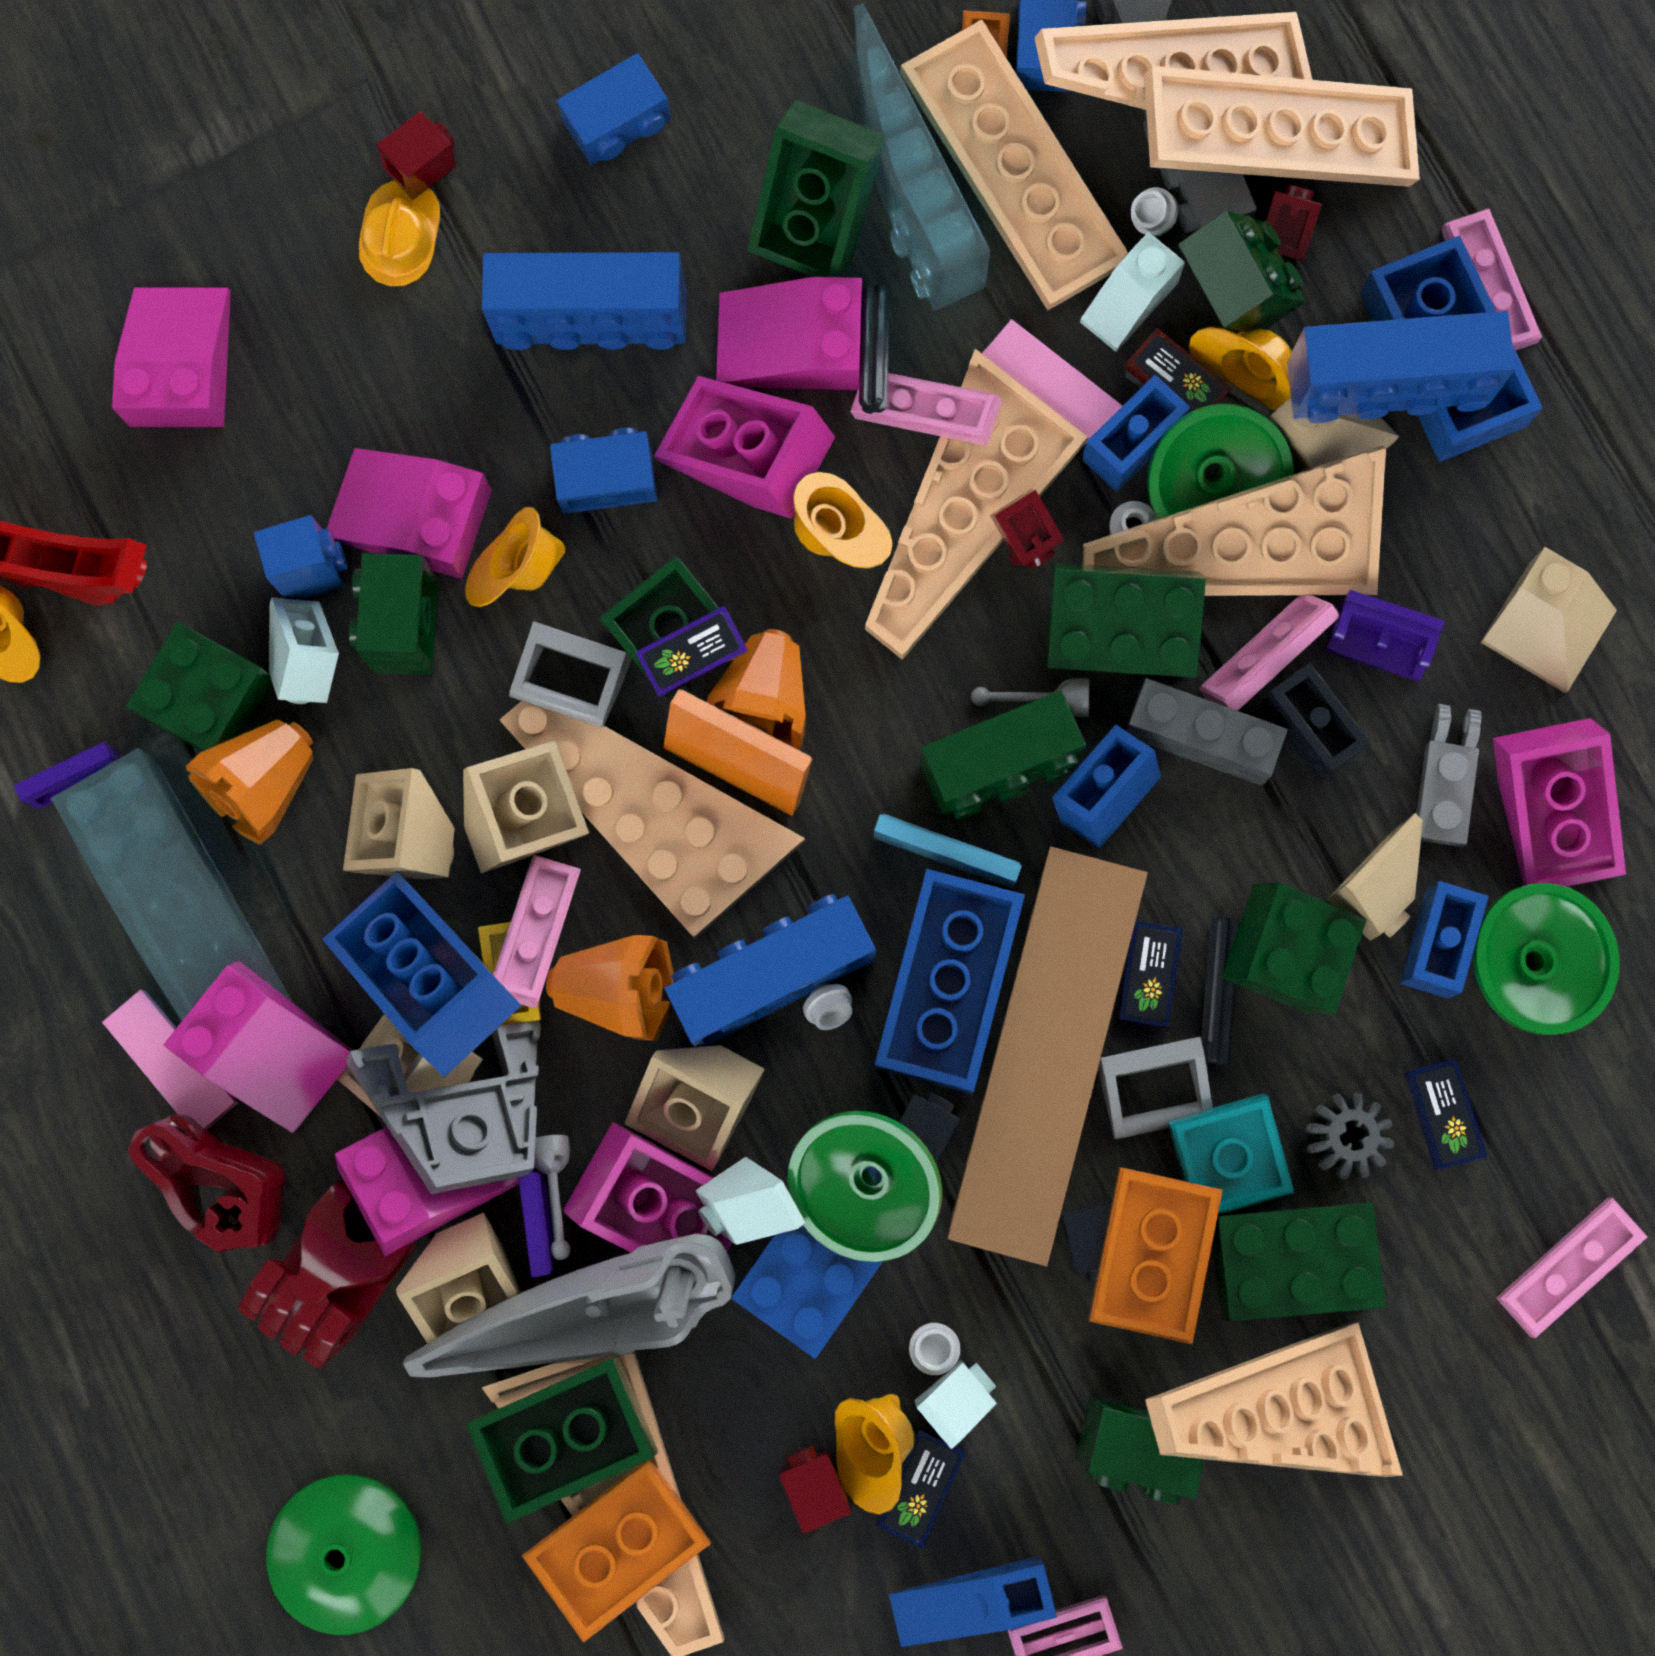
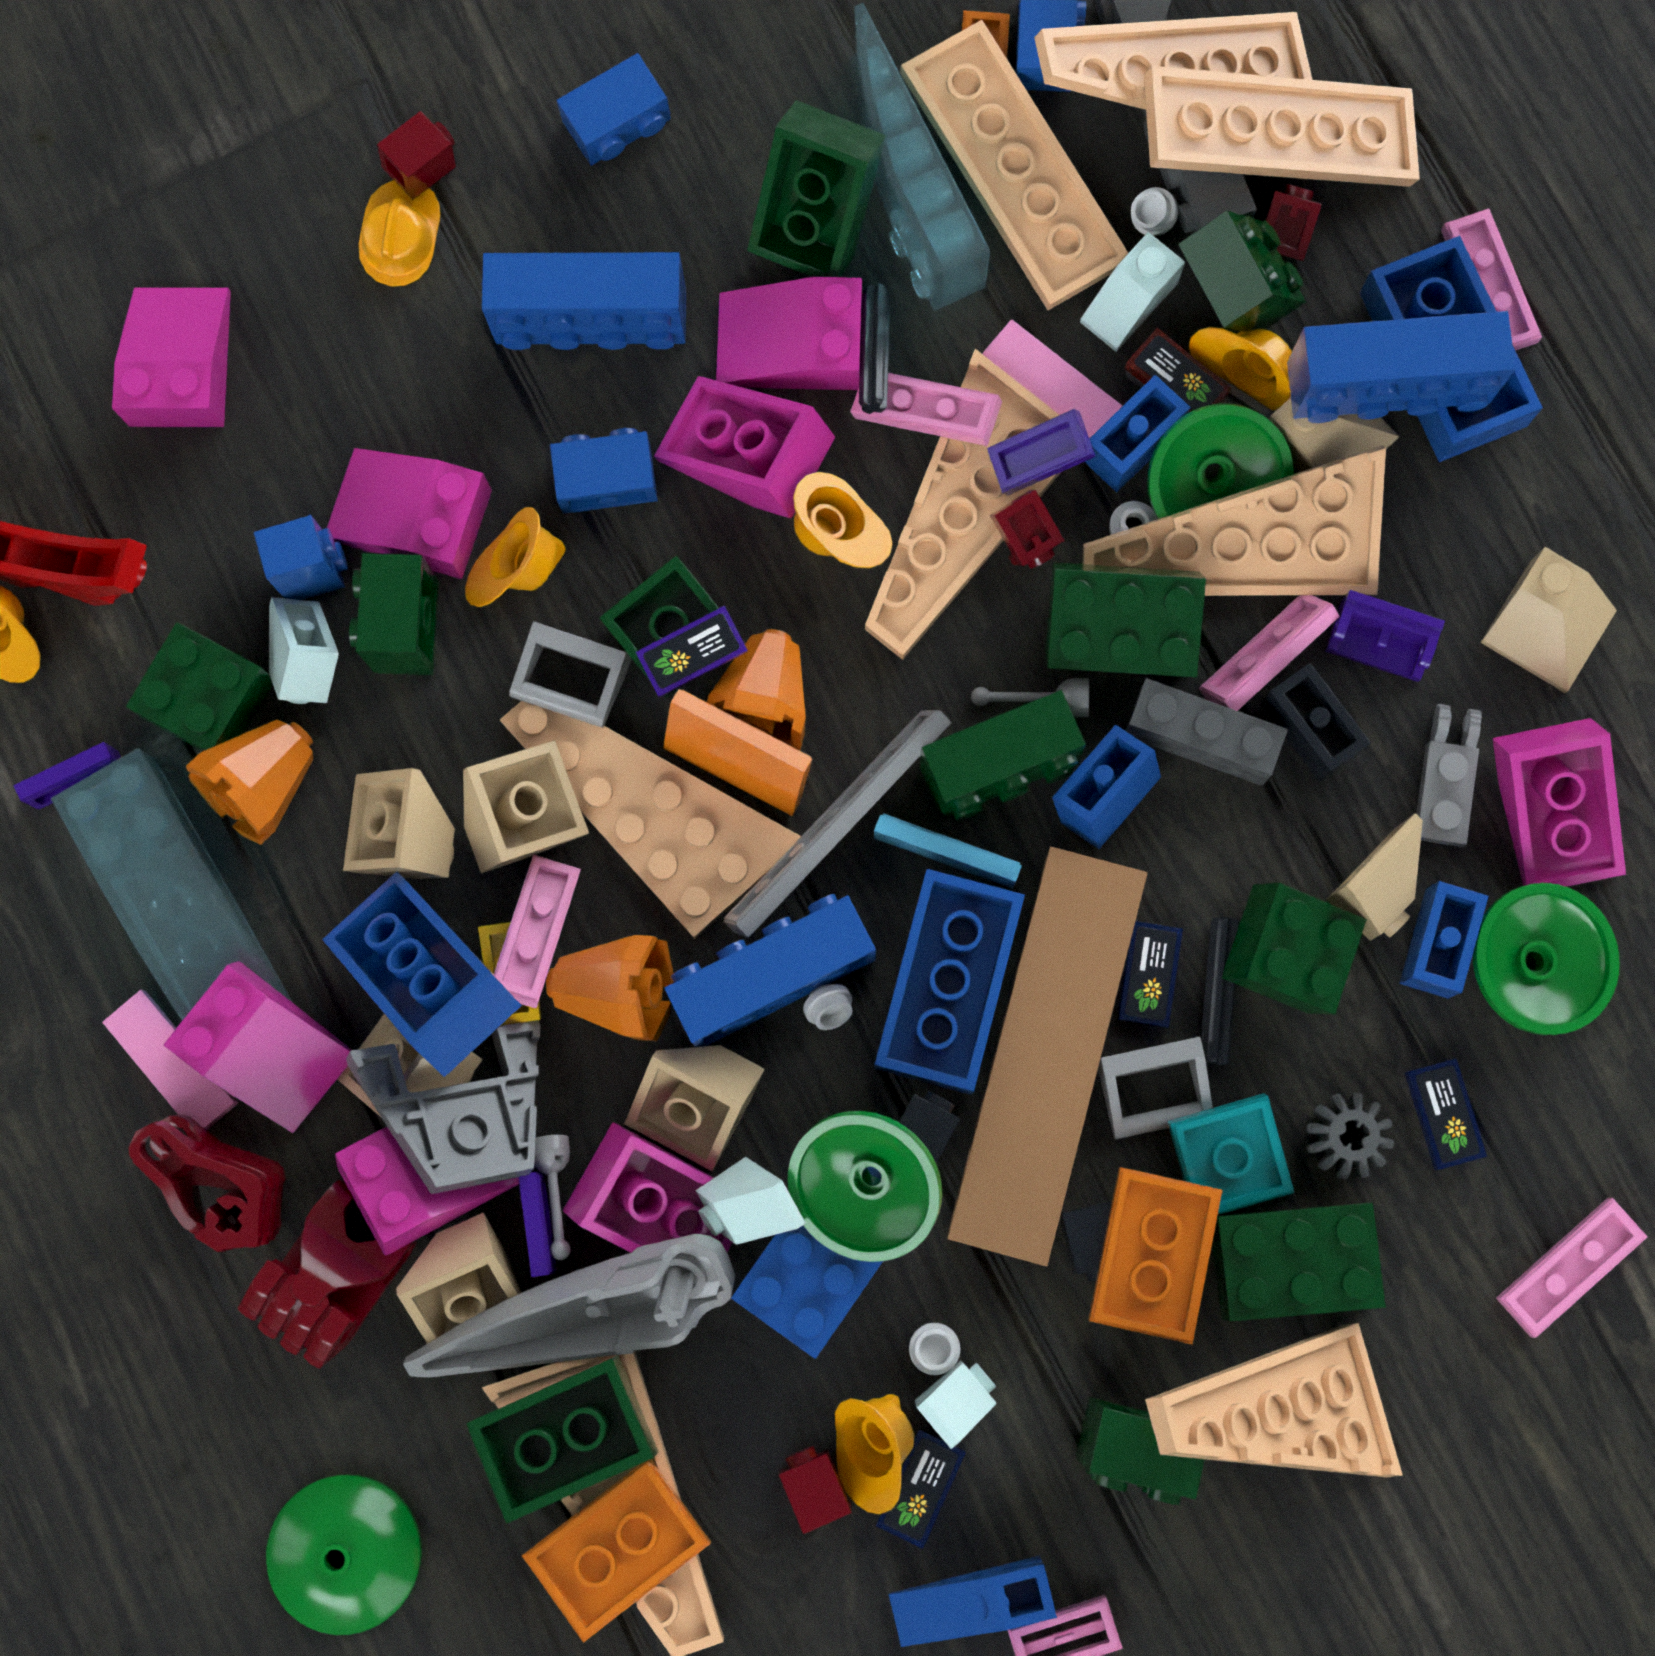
(835, 822): none -> light grey tile
(1041, 452): none -> dark purple tile

